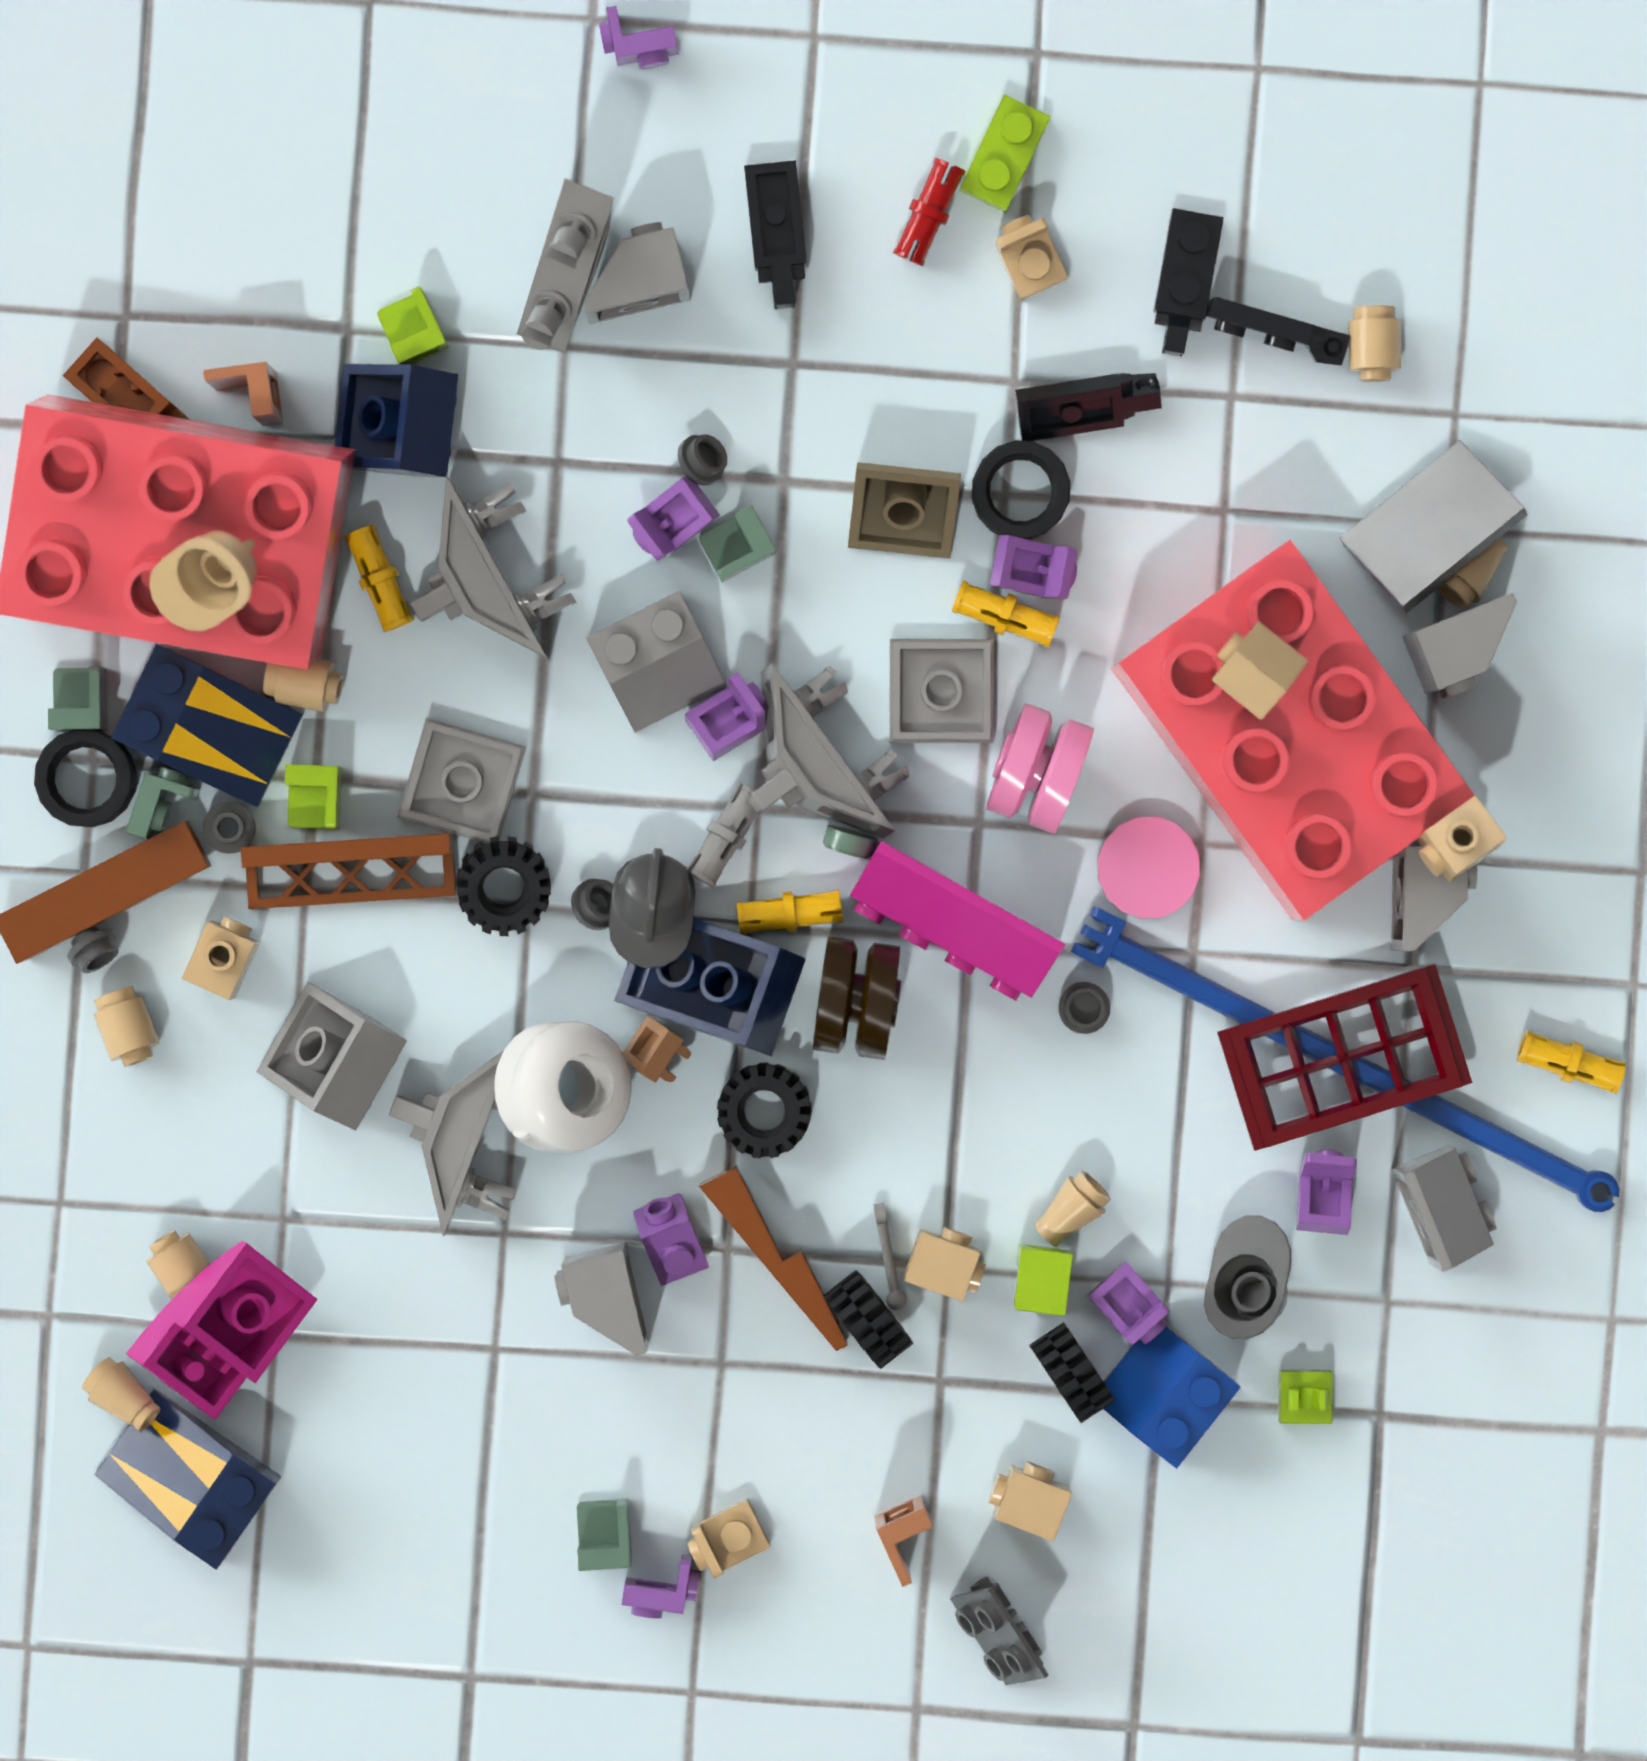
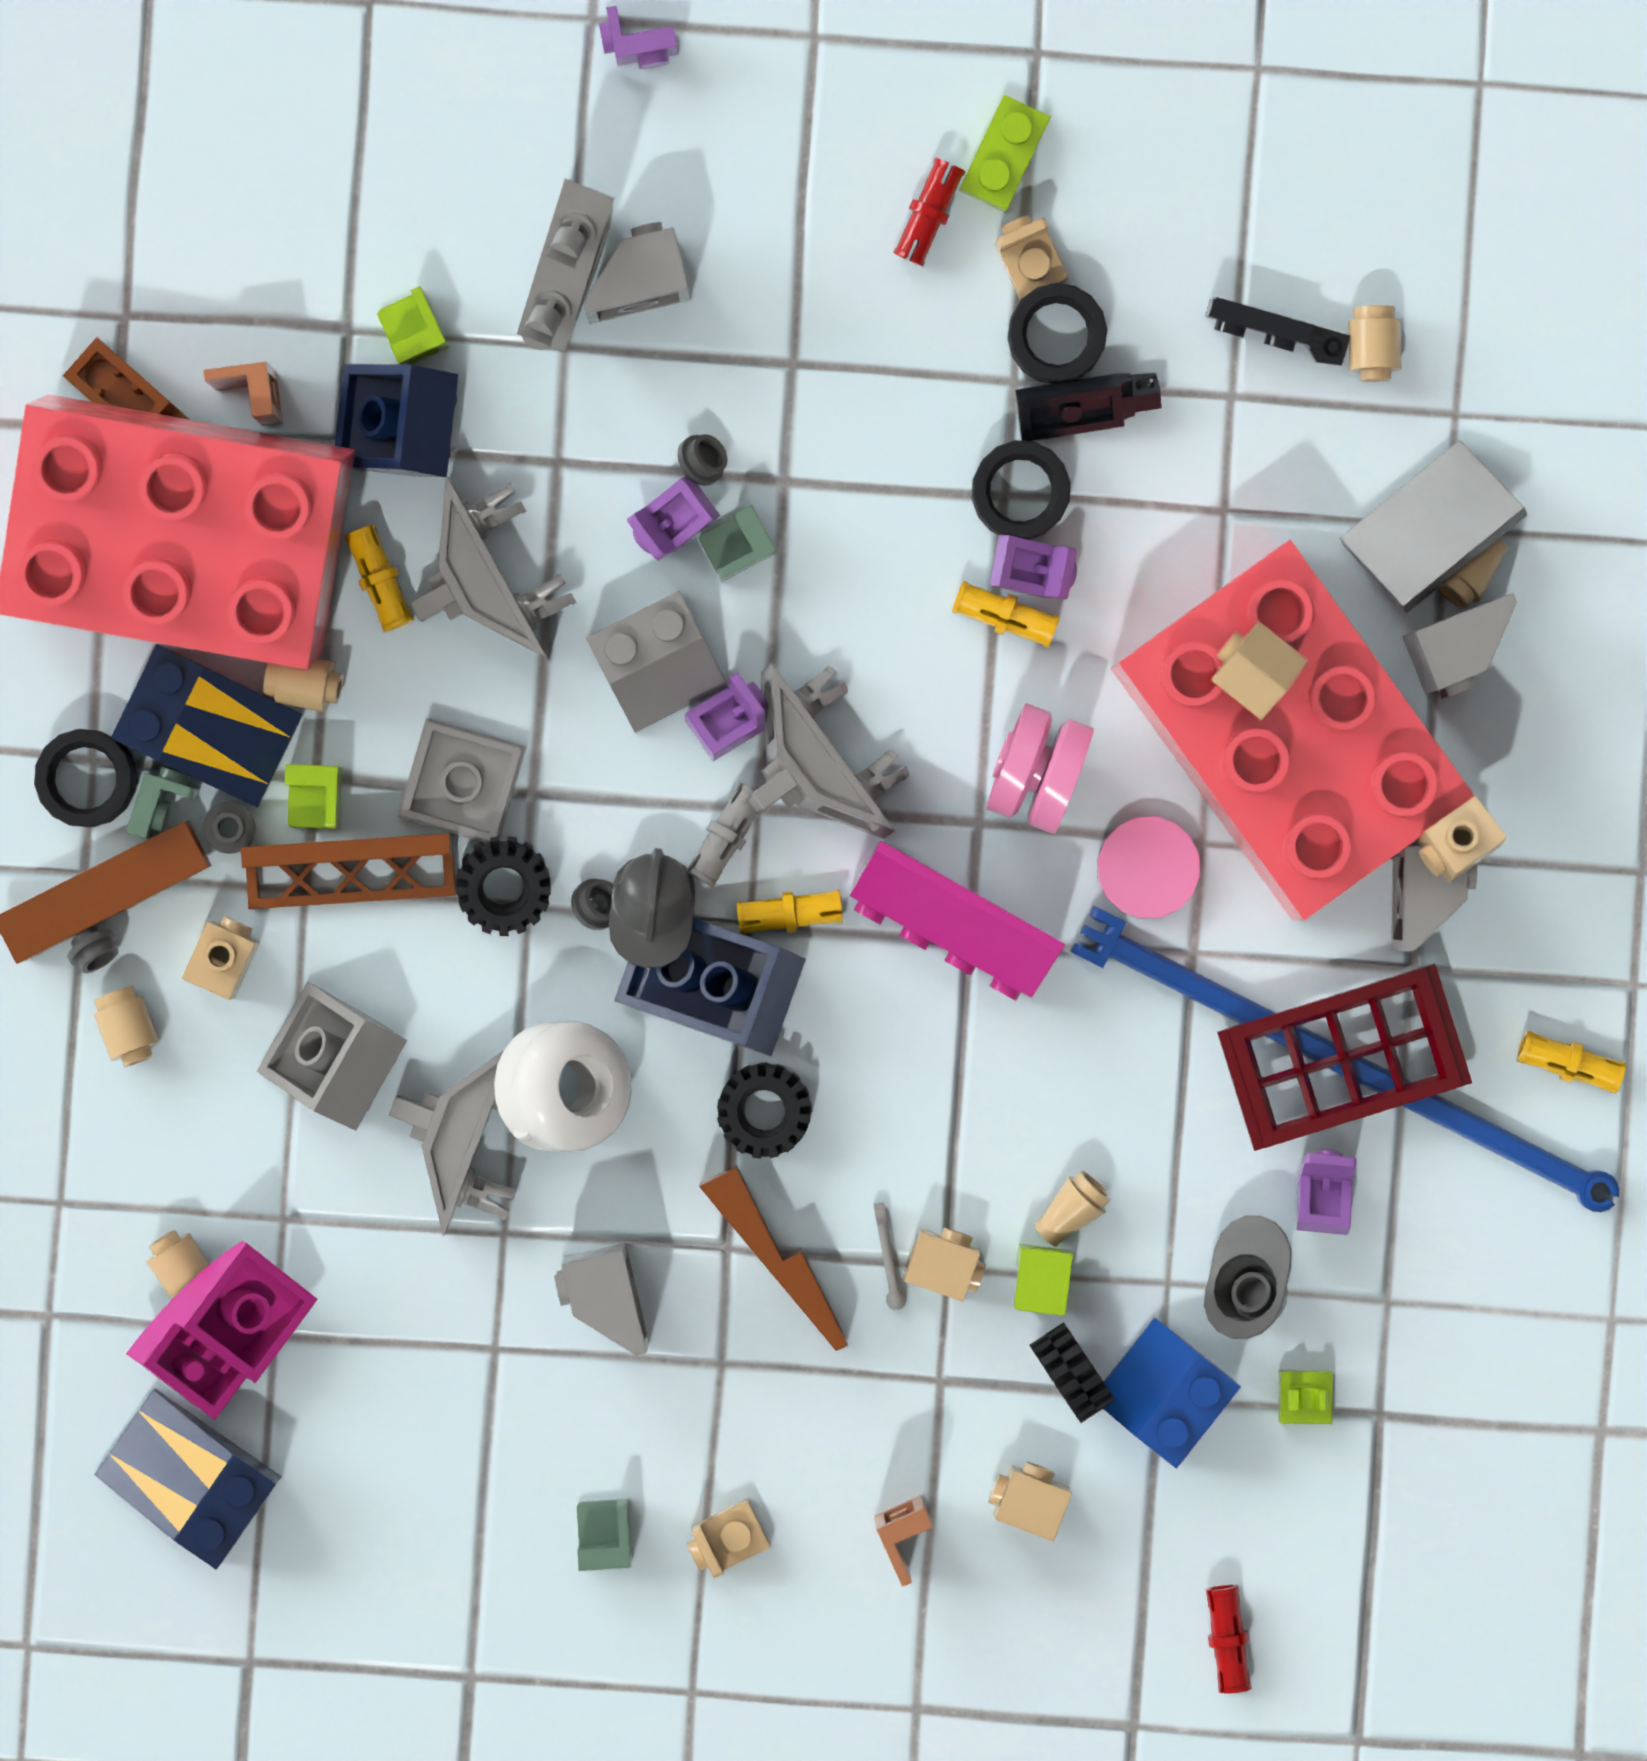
(78, 699): sand green panel -> none
(120, 1394): tan cone -> none
(204, 580): tan piece -> none
(652, 1597): medium lavender bracket -> none
(653, 1049): medium nougat tile -> none
(670, 1239): medium lavender bracket -> none
(776, 227): black hinge -> none
(849, 842): sand green tile -> none
(857, 998): dark brown wheel -> none
(868, 1319): black tyre -> none
(904, 510): dark tan slope -> none
(941, 691): light grey tile -> none
(1009, 1653): dark grey hinge -> none
(1048, 295): none -> black tyre
(1084, 1007): dark grey plate -> none
(1130, 1305): medium lavender bracket -> none
(1186, 276): black hinge -> none
(1228, 1639): none -> red pin
(1444, 1207): light grey slope -> none

